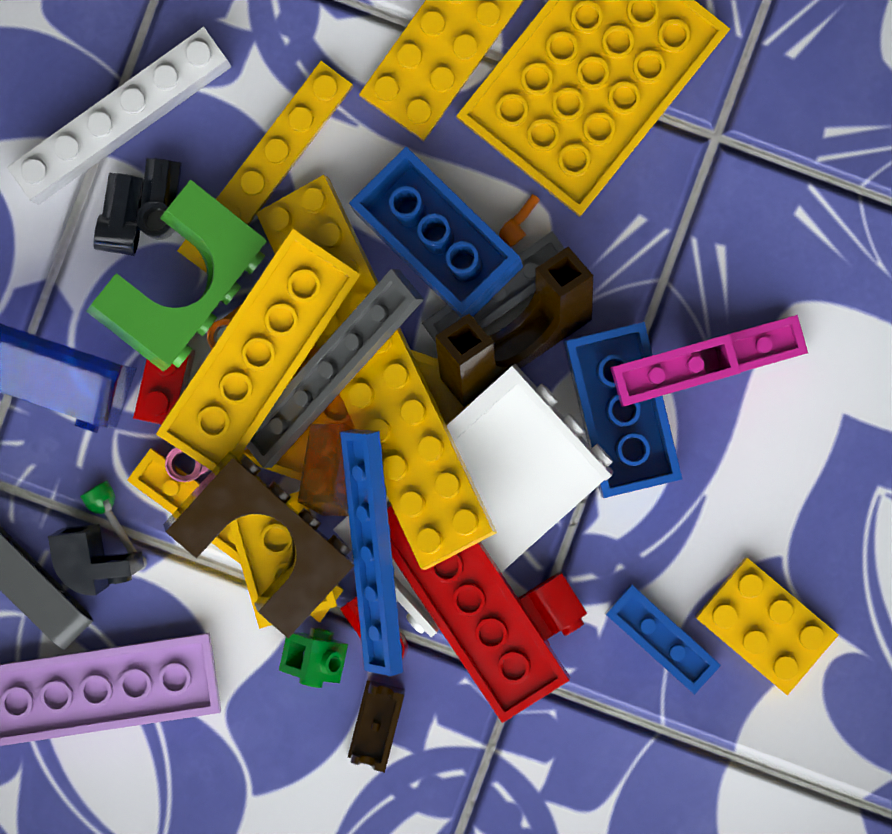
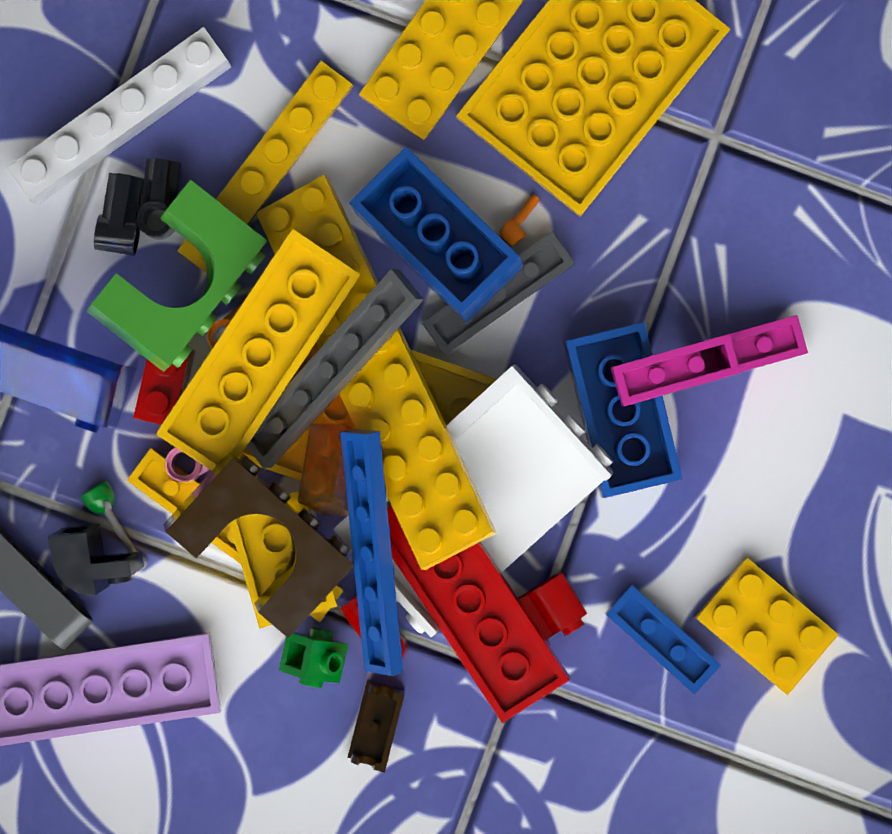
(560, 306): dark brown arch -> none

